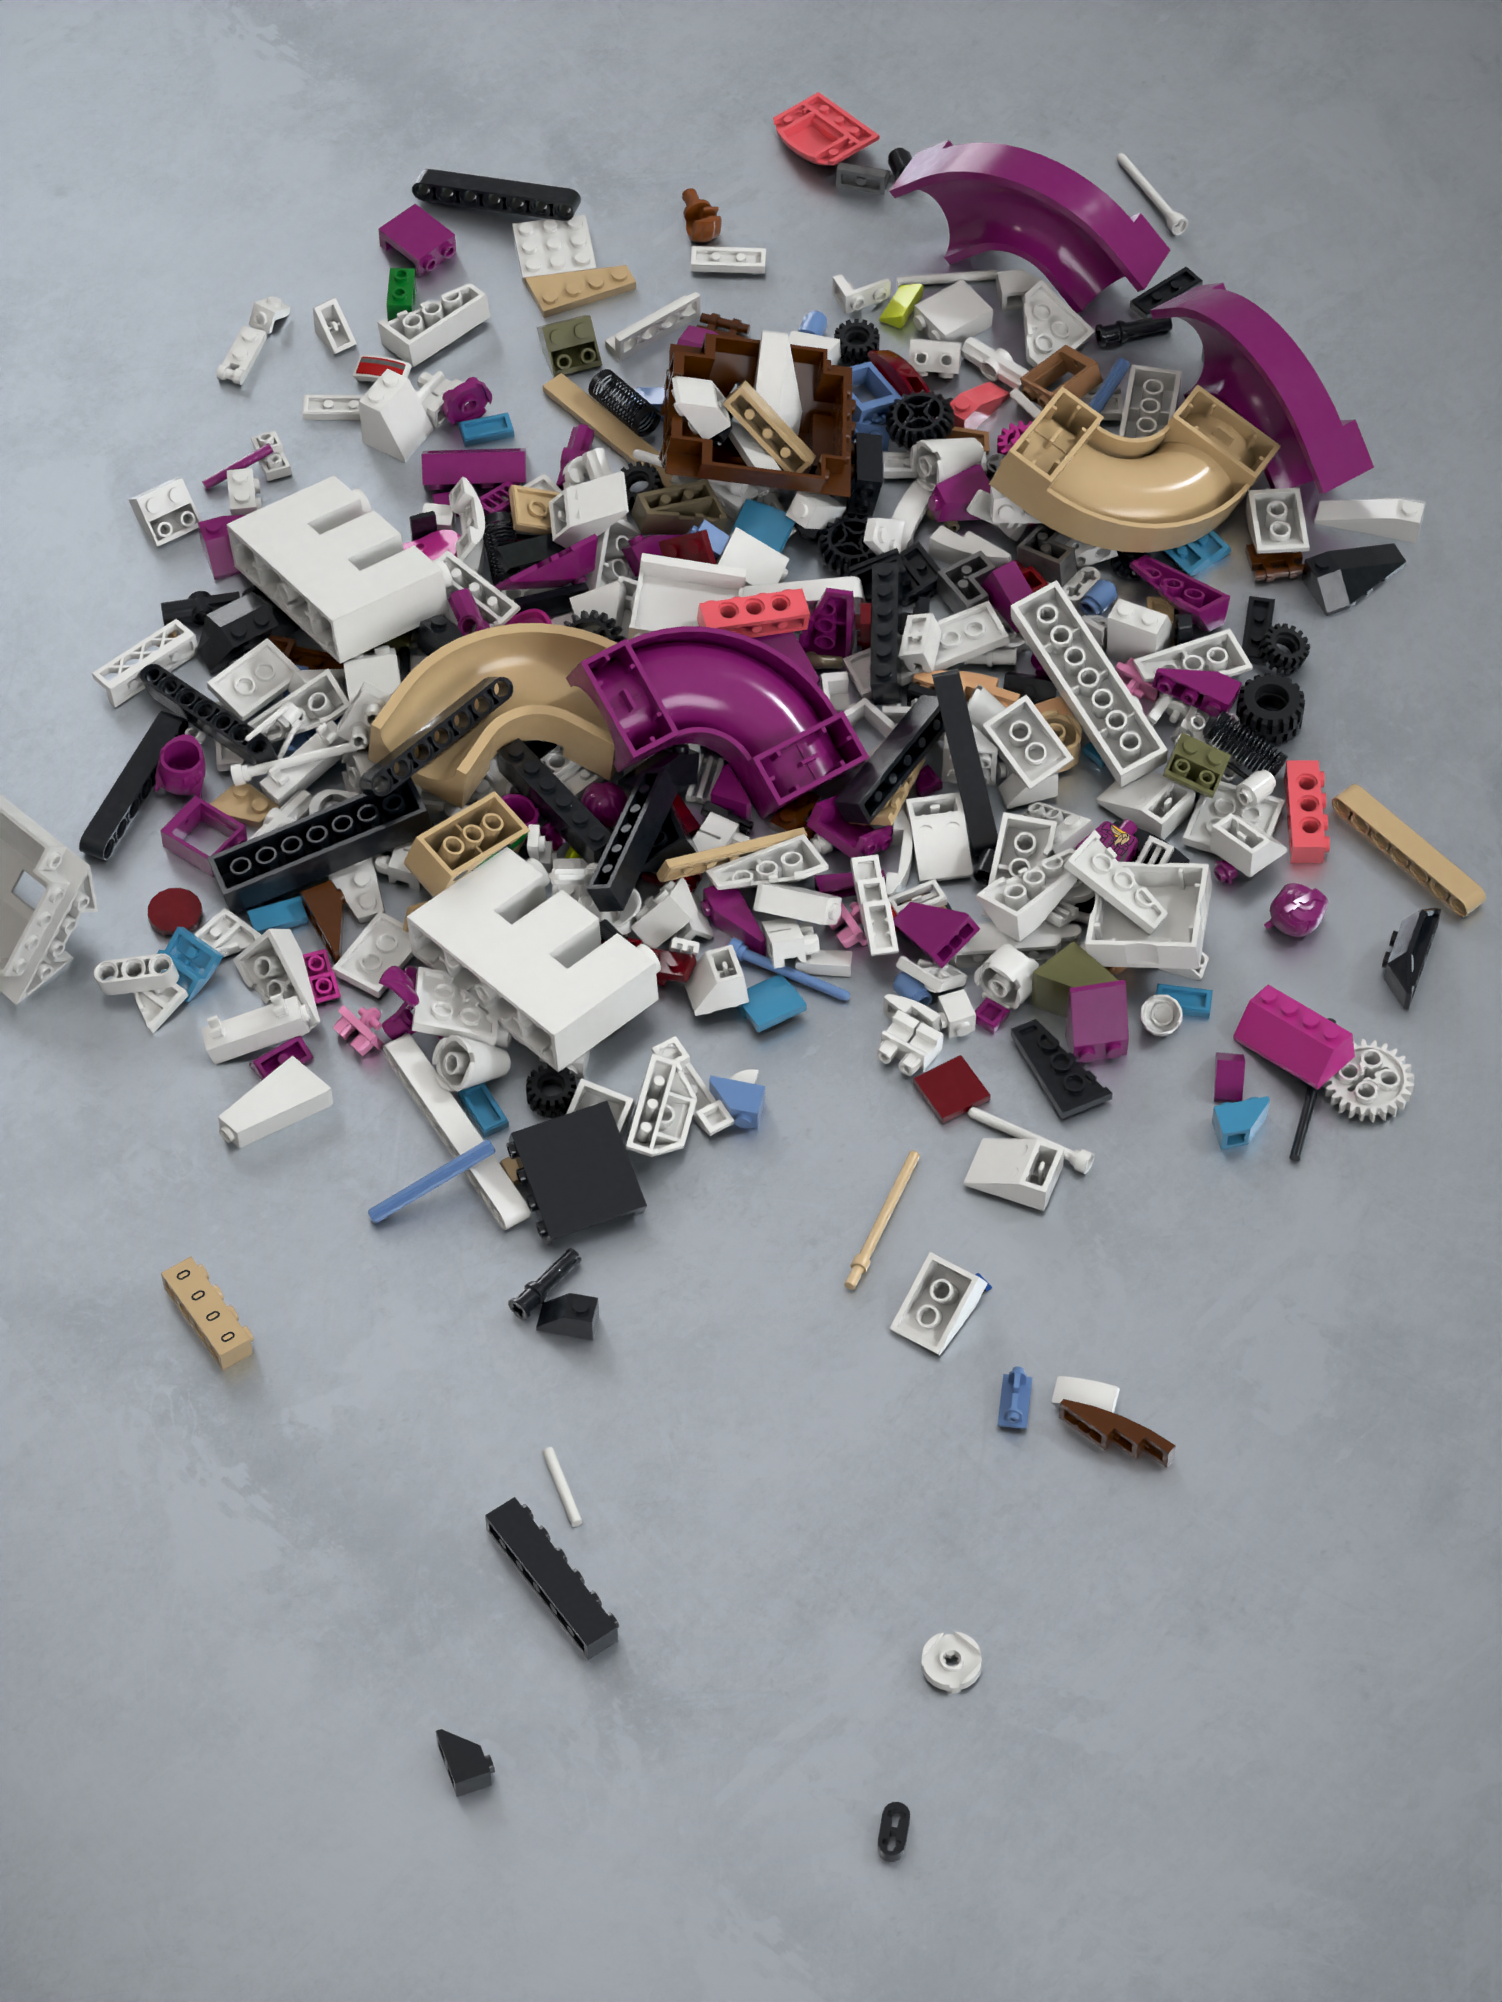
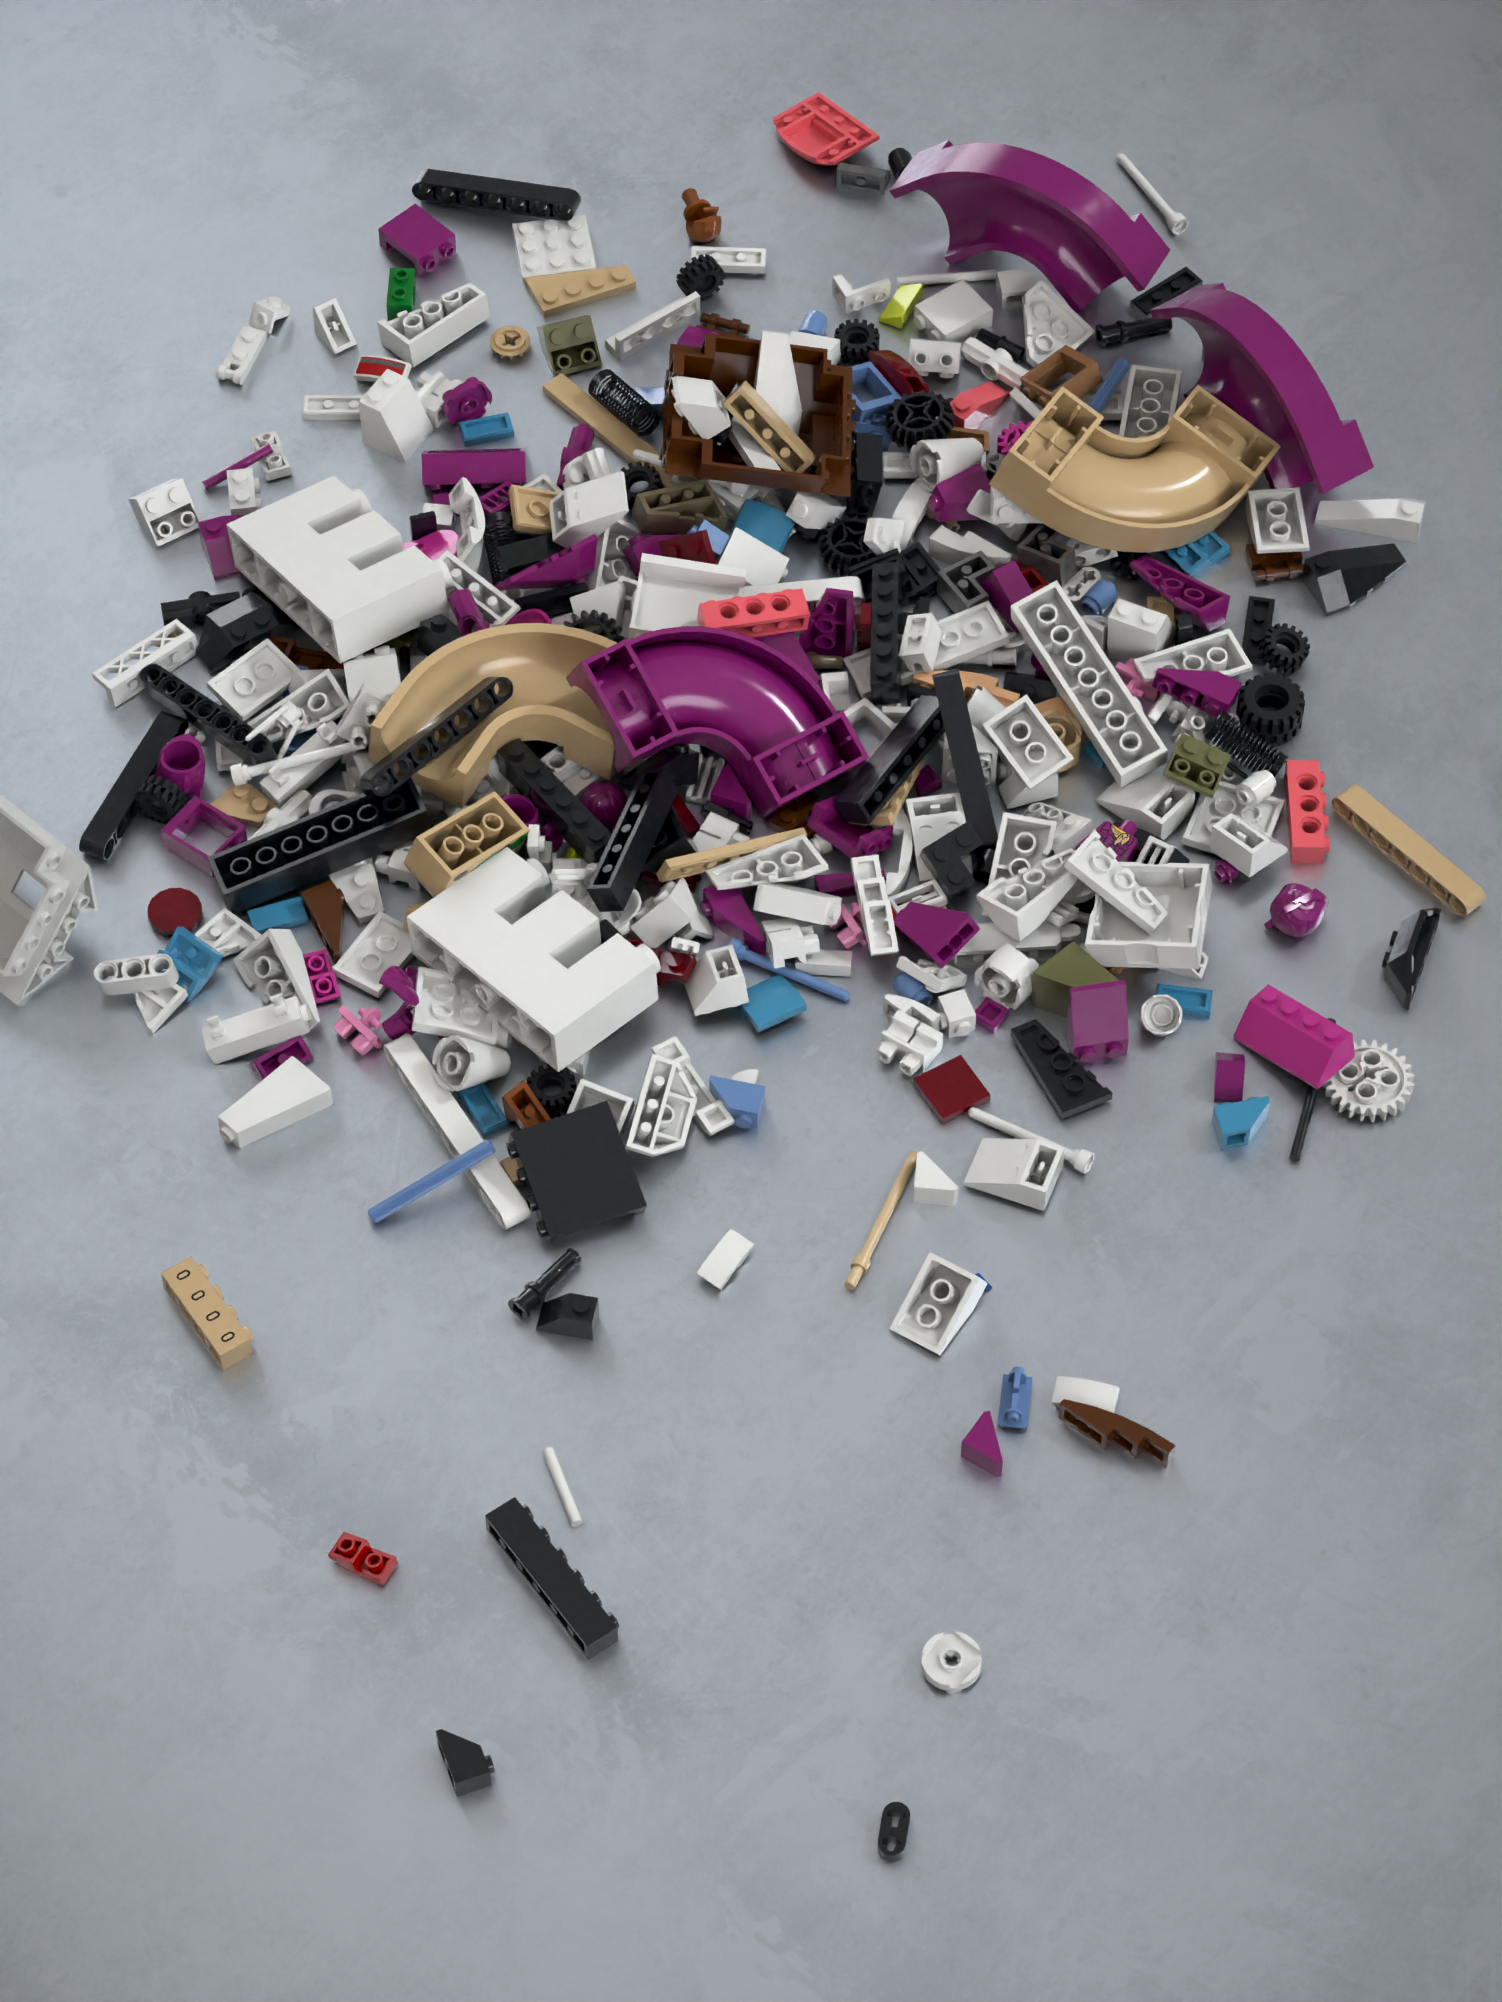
(159, 798): none -> black tyre
(362, 1559): none -> red slope
(513, 335): none -> tan gear
(523, 1106): none -> dark orange slope
(701, 276): none -> black tyre
(725, 1259): none -> white slope
(932, 1184): none -> white slope
(946, 856): none -> black brick
(982, 1446): none -> magenta slope
(995, 342): none -> black axle

